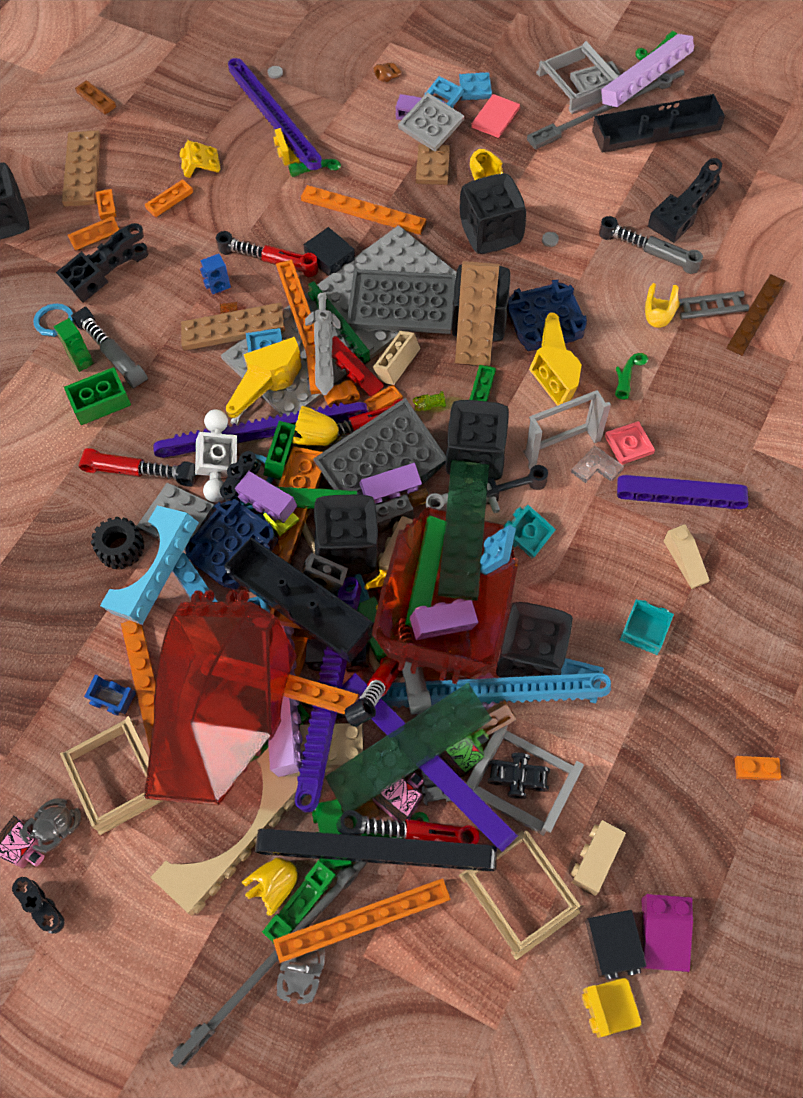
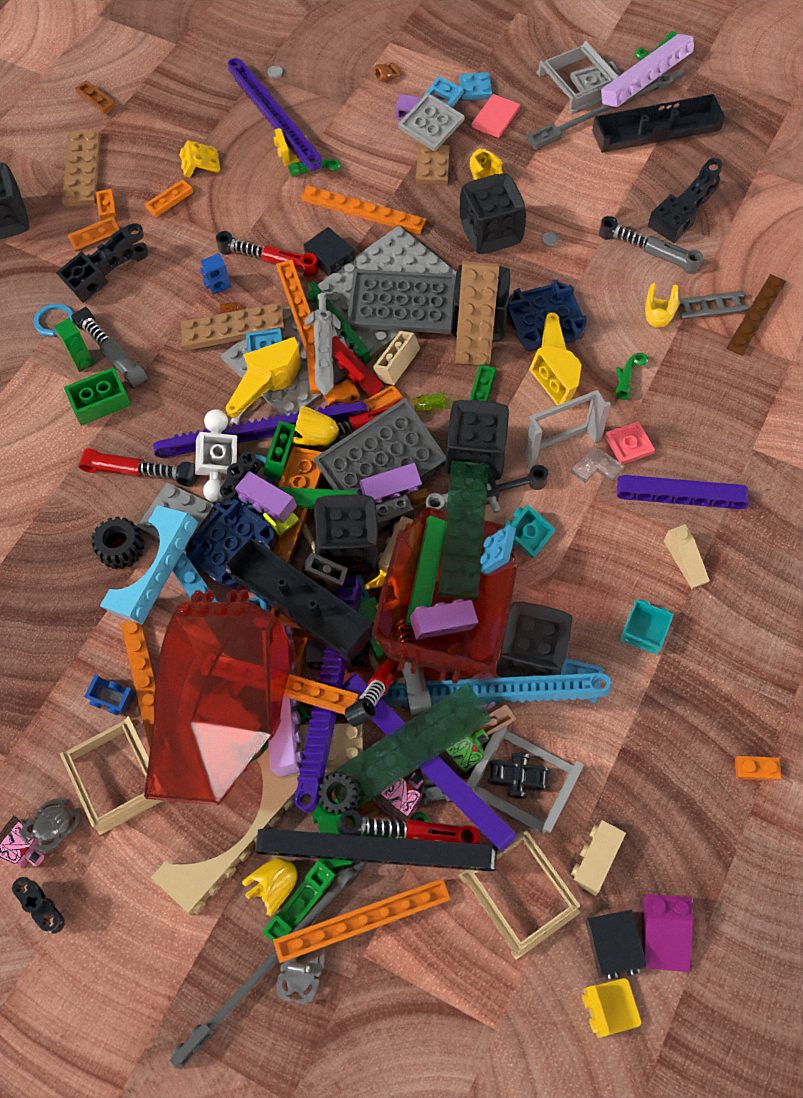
(326, 793): none -> black tyre

